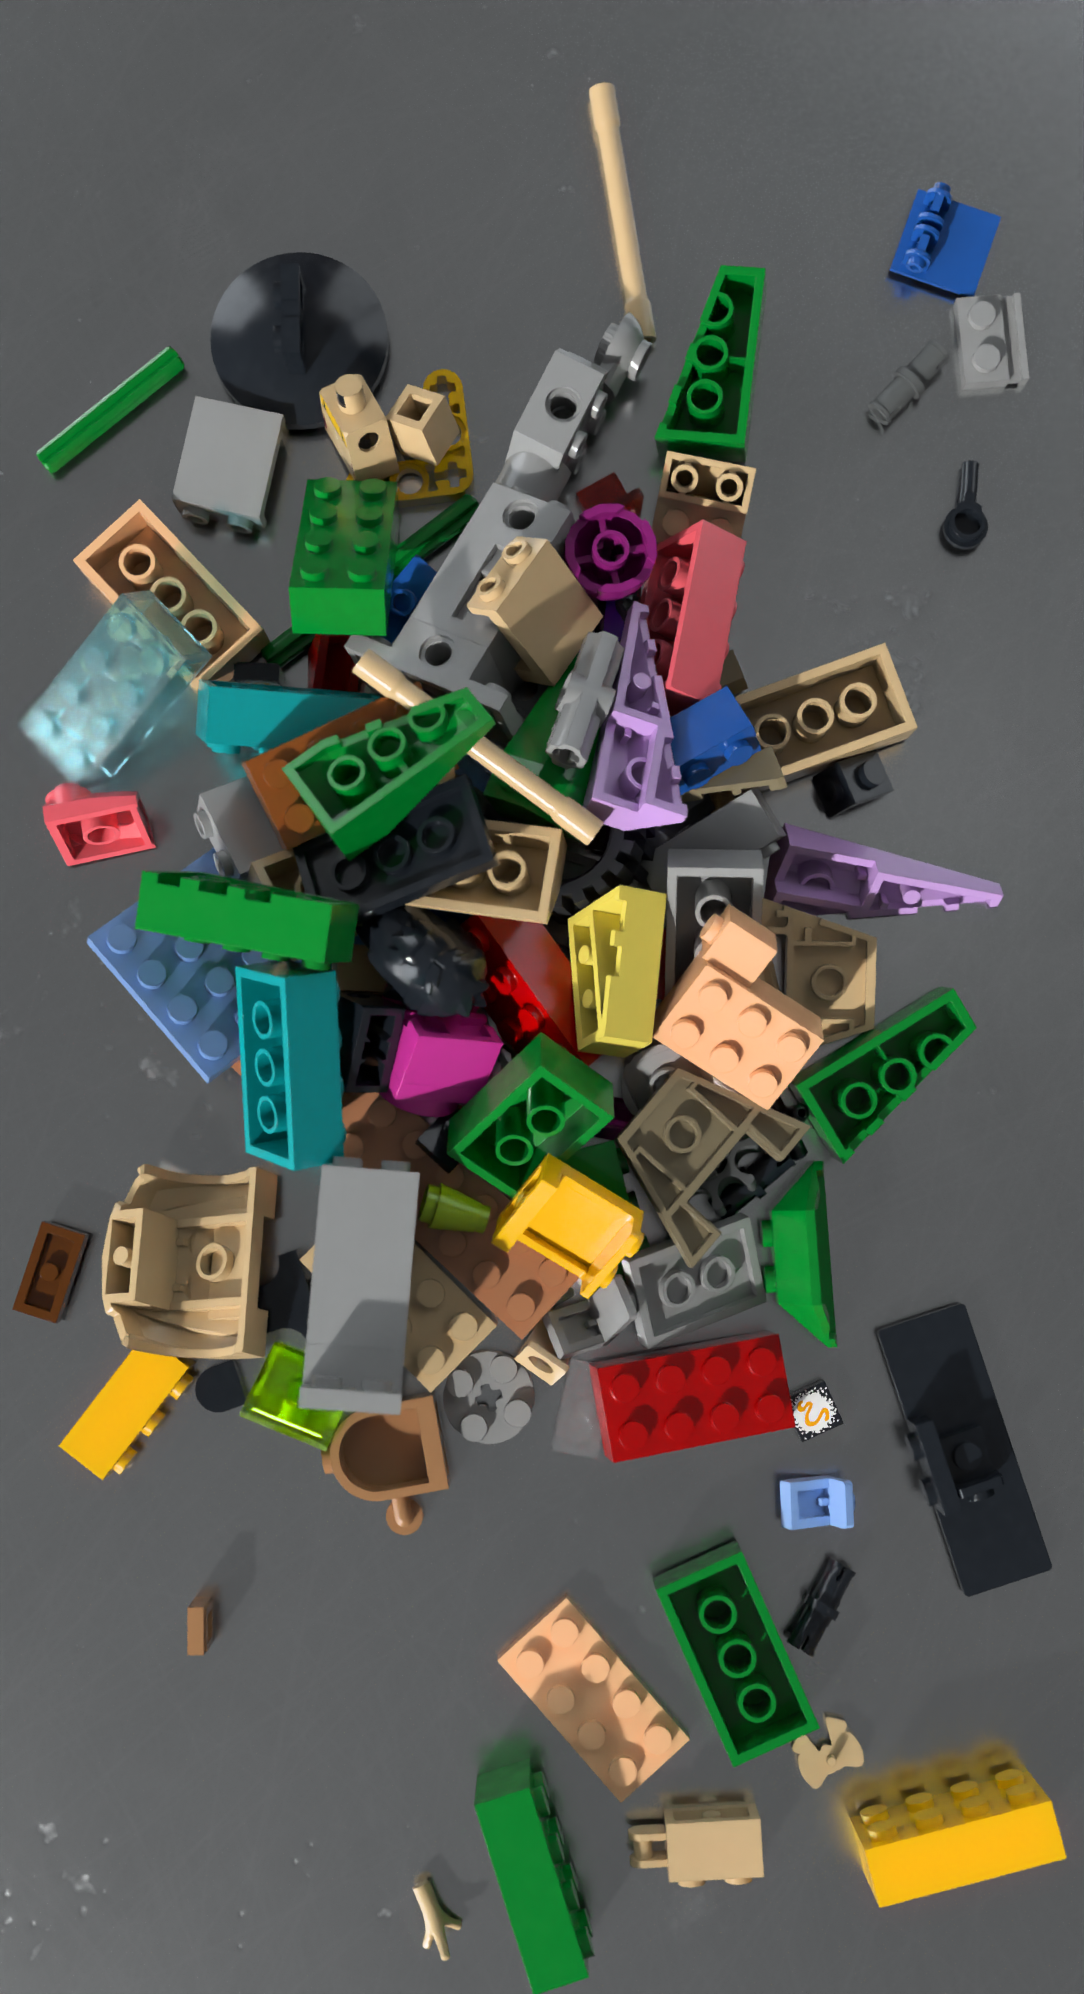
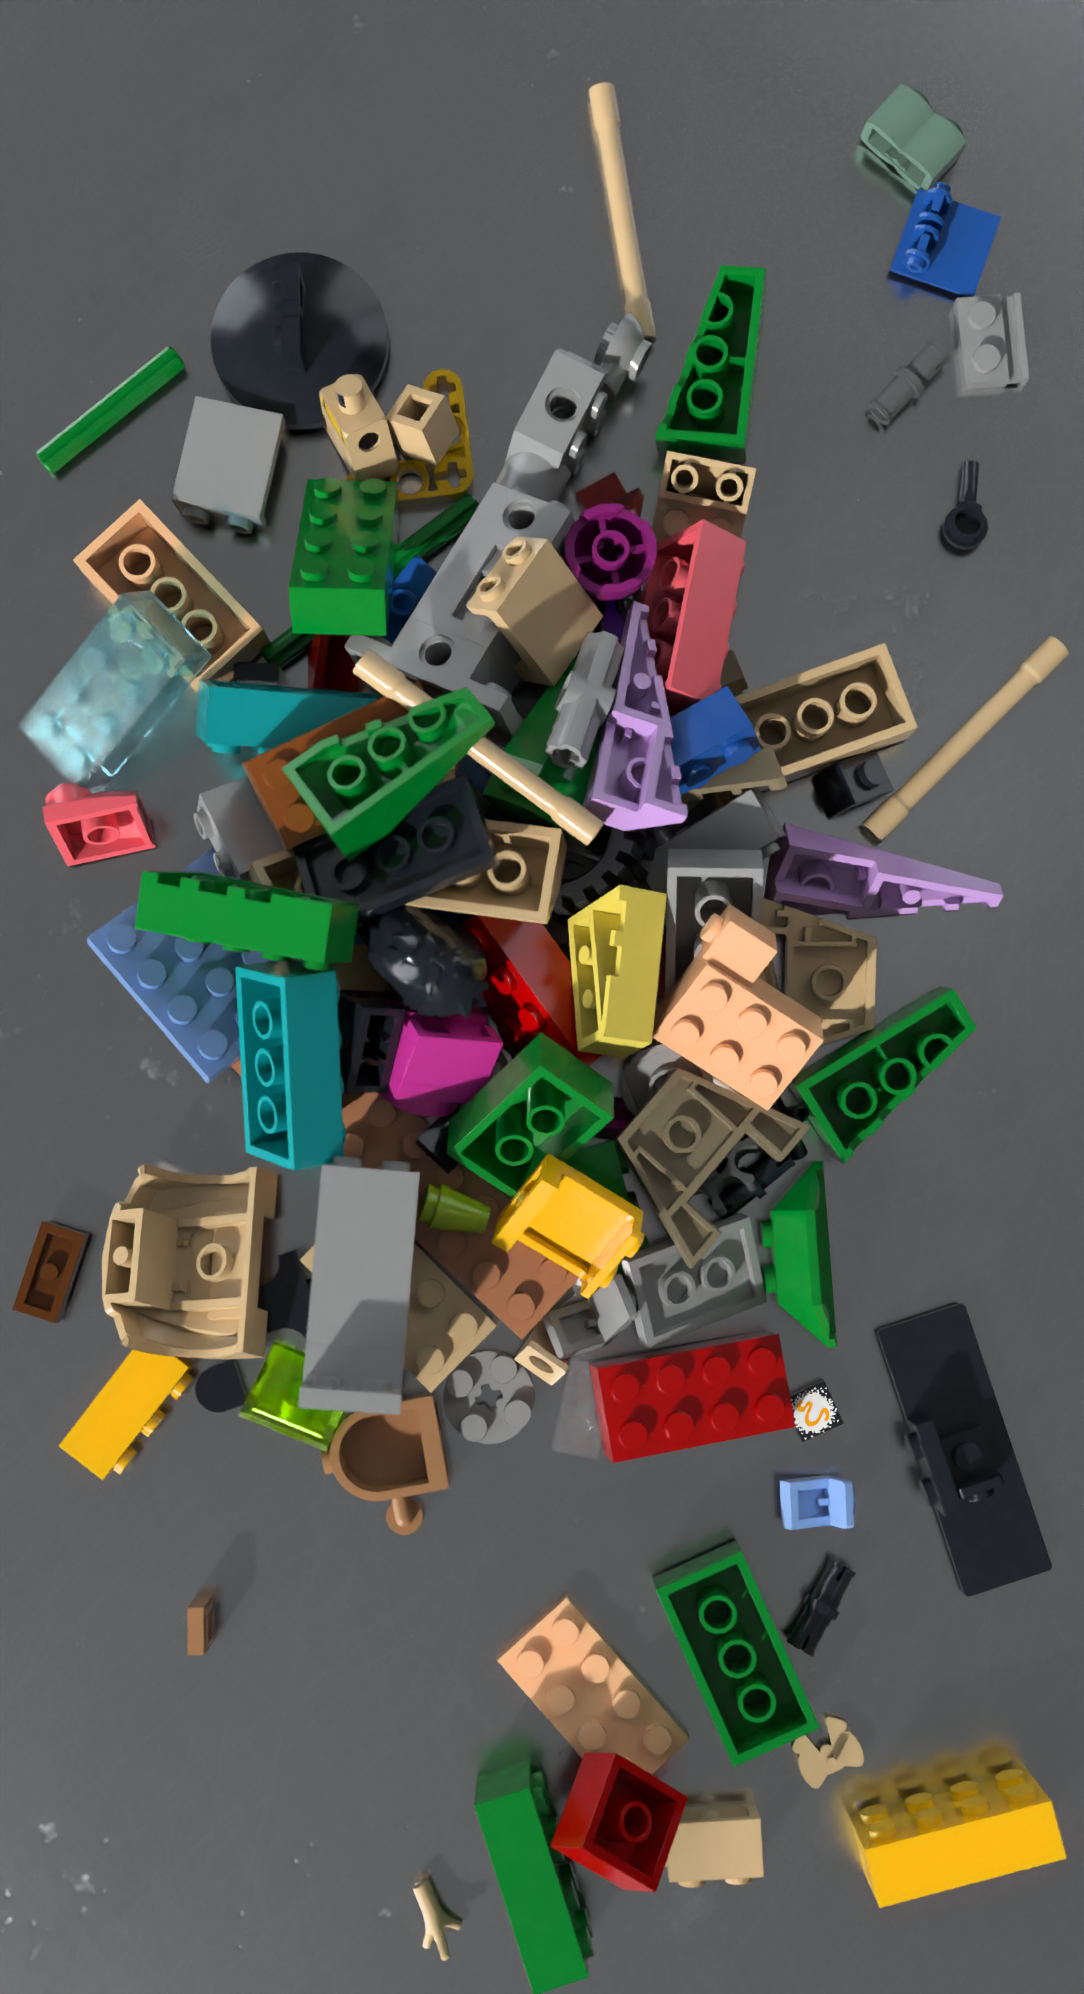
(619, 1821): none -> red brick
(914, 137): none -> sand green brick
(1031, 672): none -> tan piece

